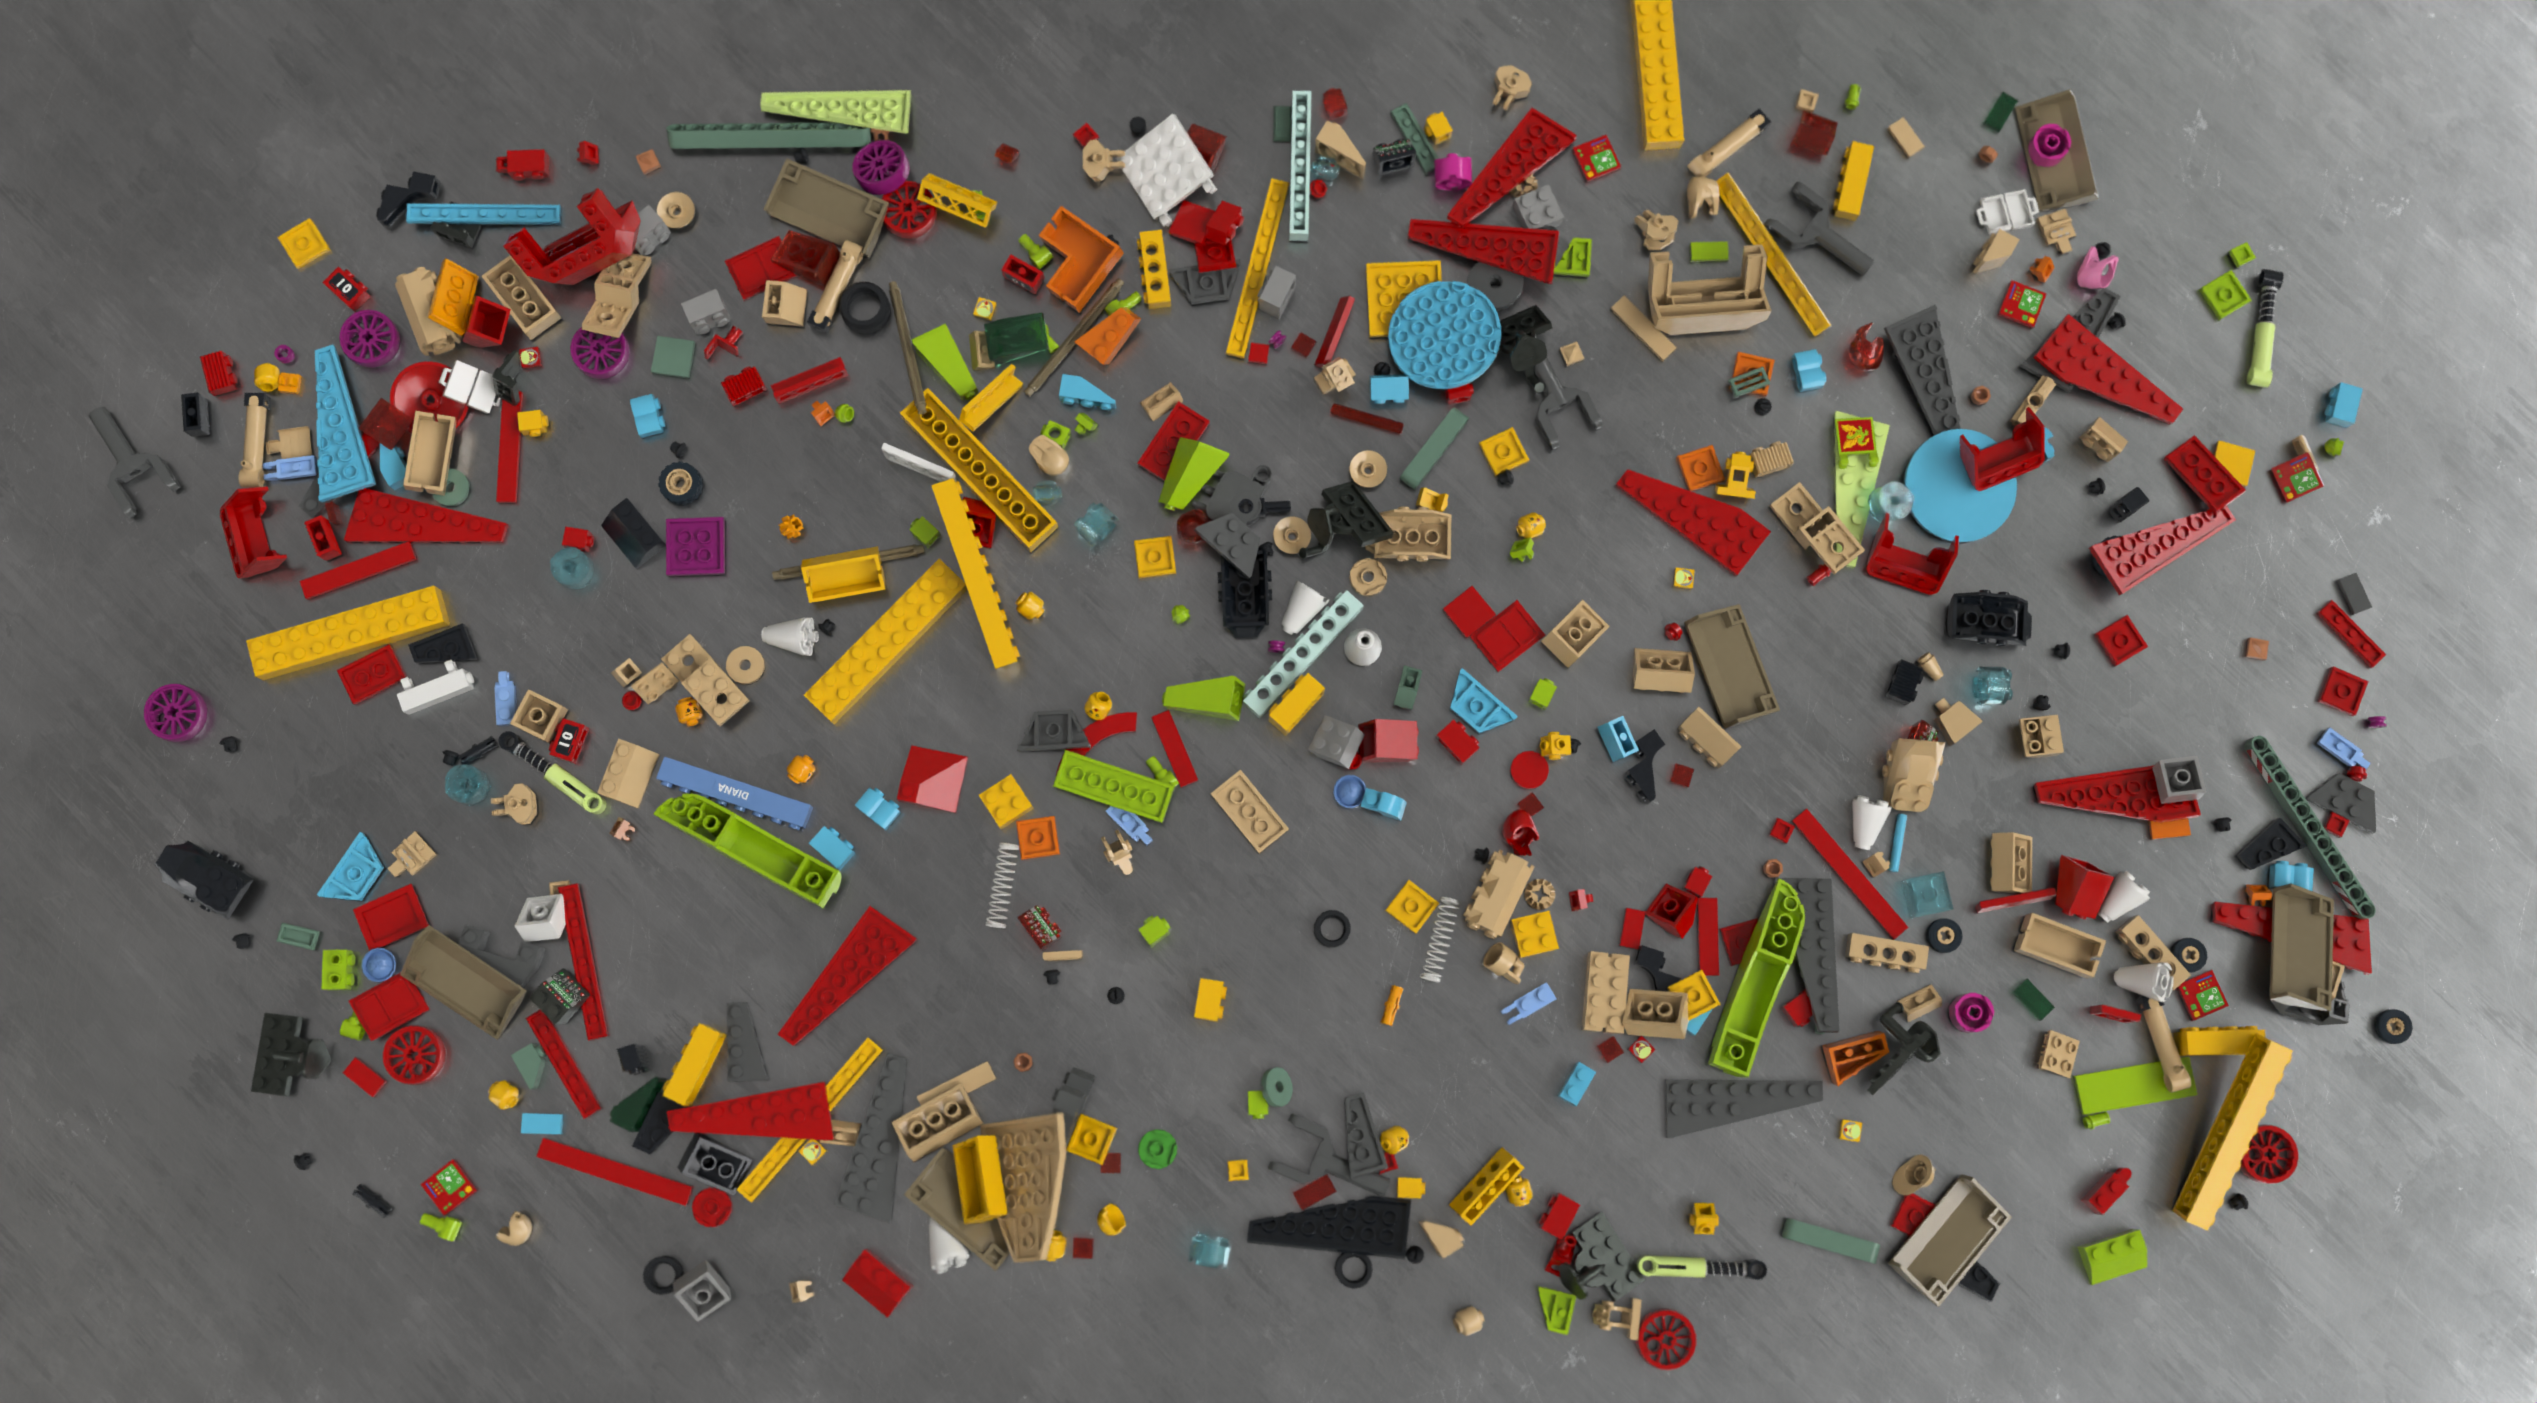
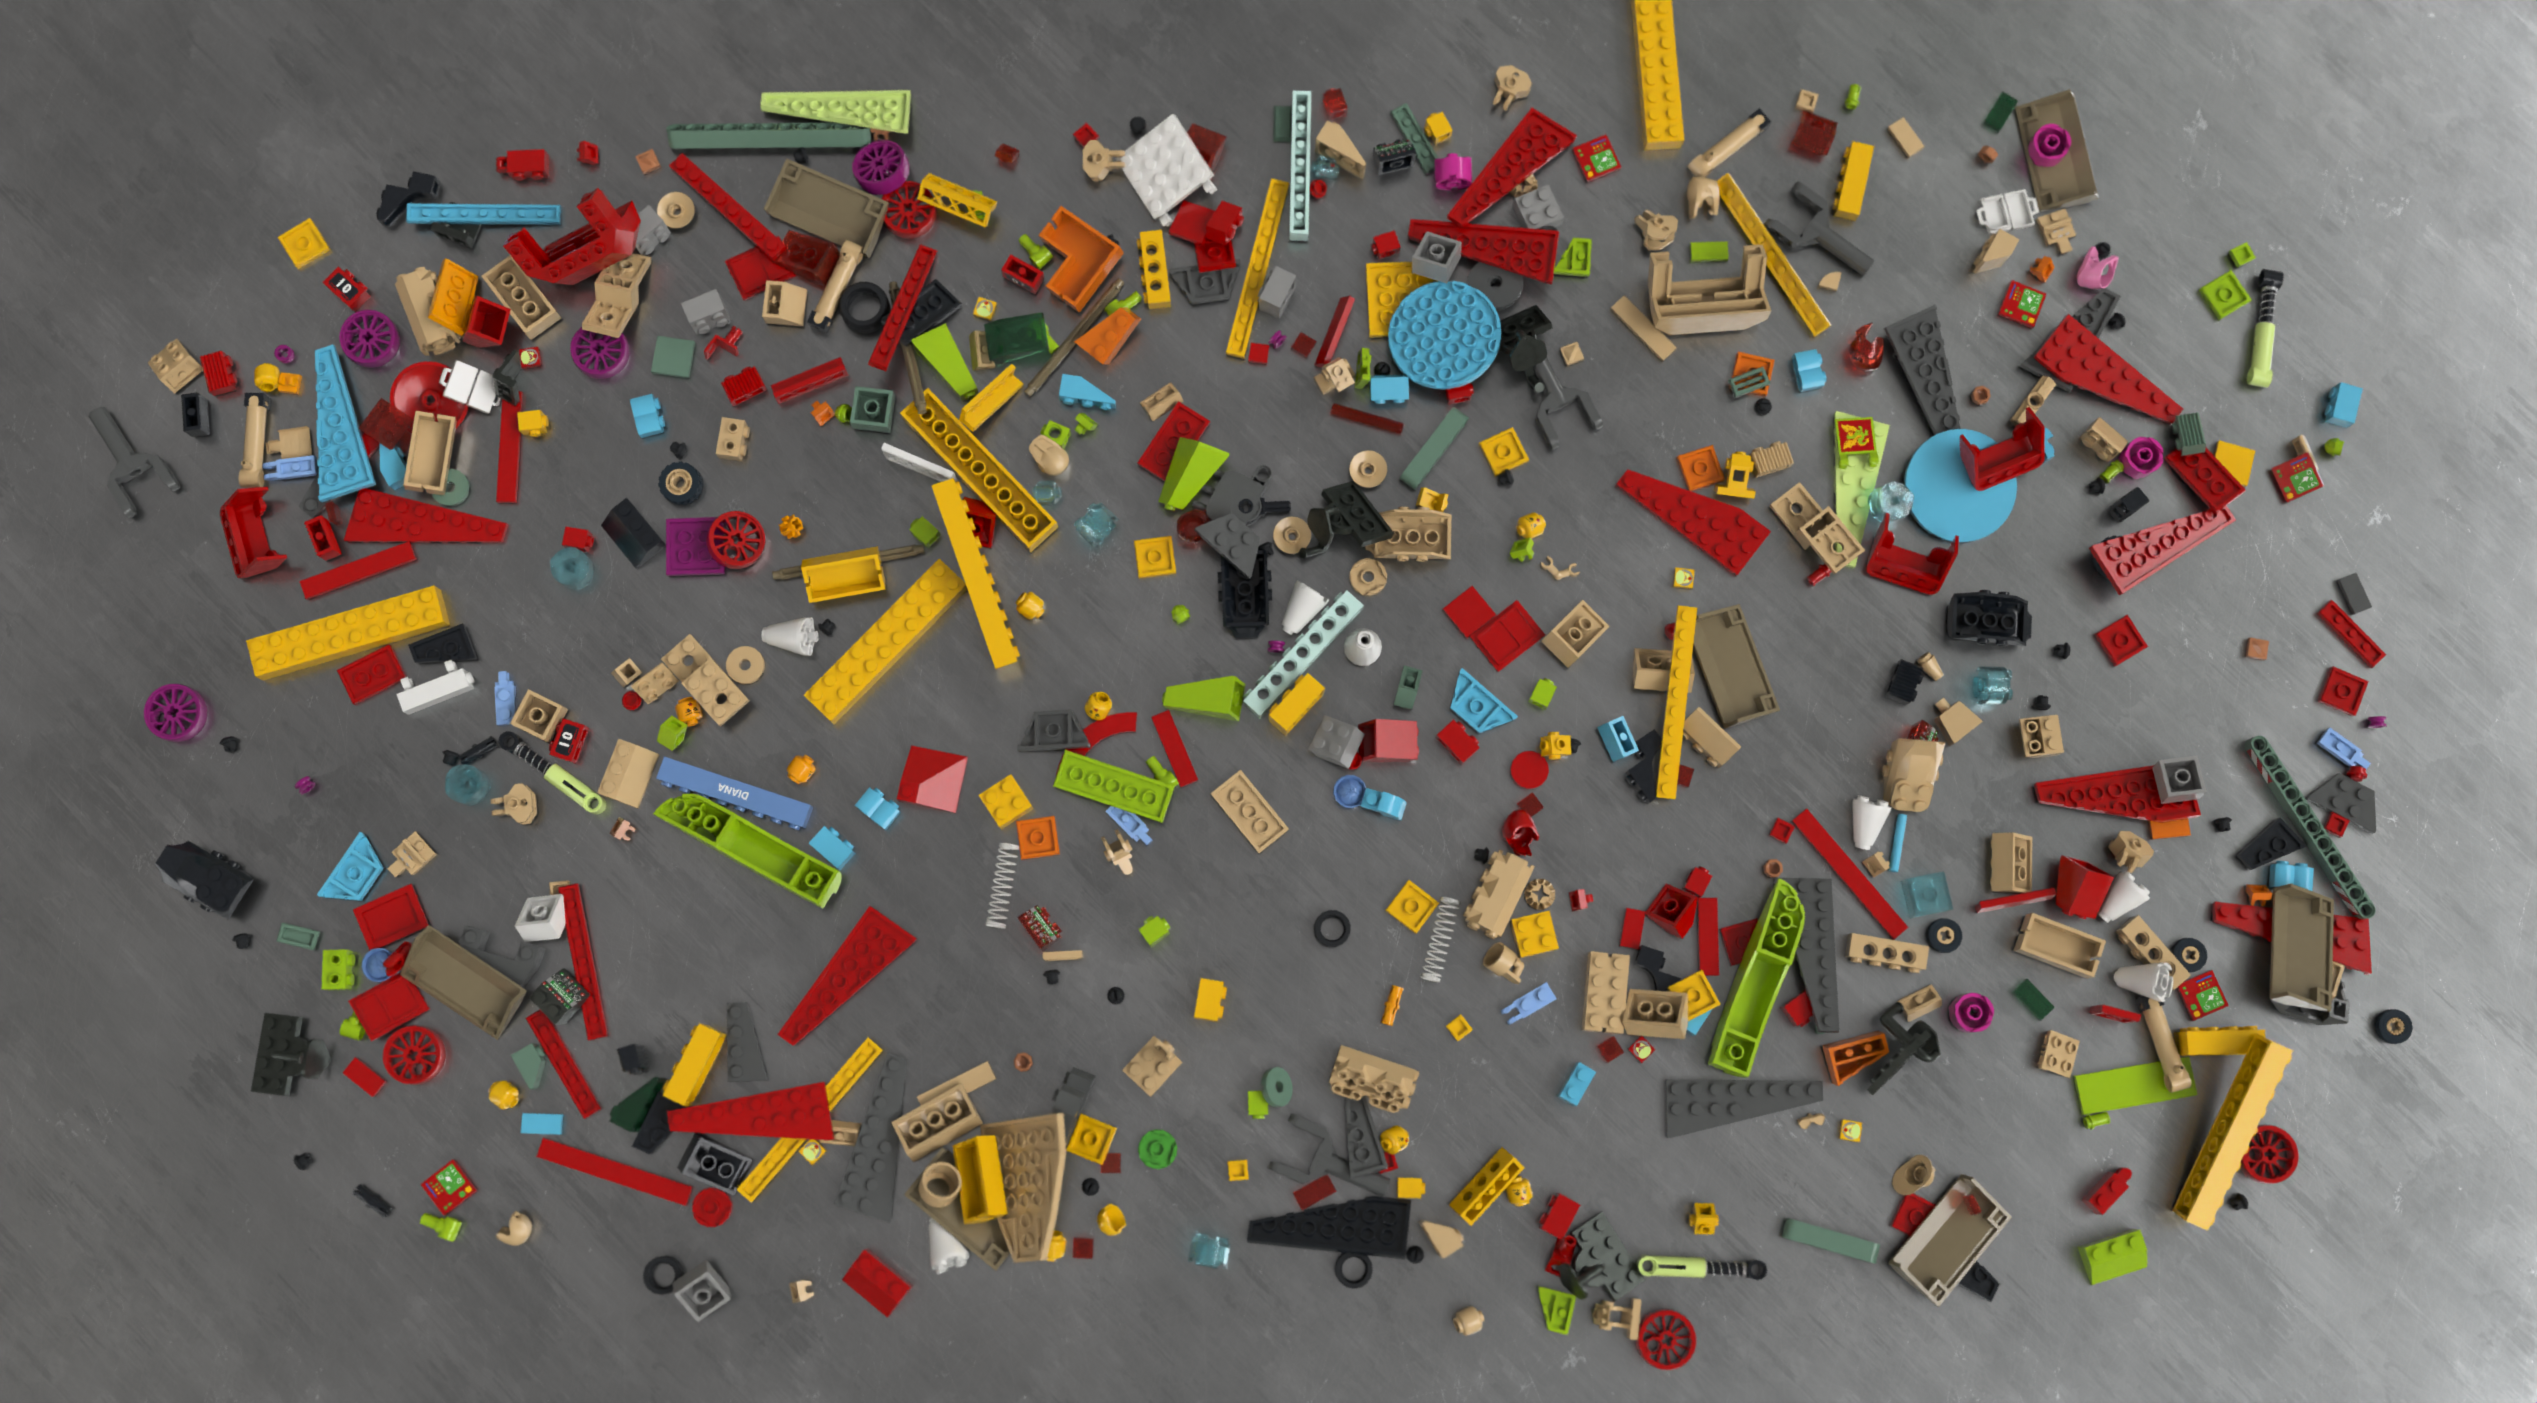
(175, 366): none -> tan bracket
(304, 785): none -> magenta bush
(397, 959): none -> red hinge
(672, 733): none -> lime brick
(723, 559): none -> red piece
(728, 207): none -> red plate
(732, 439): none -> tan brick
(872, 409): none -> sand green brick
(902, 308): none -> red tile
(931, 308): none -> black tile
(941, 1171): none -> tan piece
(1090, 1186): none -> black piece
(1152, 1065): none -> tan bracket
(1363, 368): none -> lime wing
(1379, 1079): none -> tan brick
(1385, 245): none -> red brick
(1436, 257): none -> light grey brick
(1459, 1027): none -> yellow tile
(1556, 573): none -> tan arm
(1676, 702): none -> yellow plate
(1805, 1122): none -> tan piece
(1830, 281): none -> tan tile
(1972, 1204): none -> clear red tile
(2115, 468): none -> lime pin
(2130, 850): none -> tan hinge
(2151, 457): none -> dark pink brick
(2189, 434): none -> sand green brick

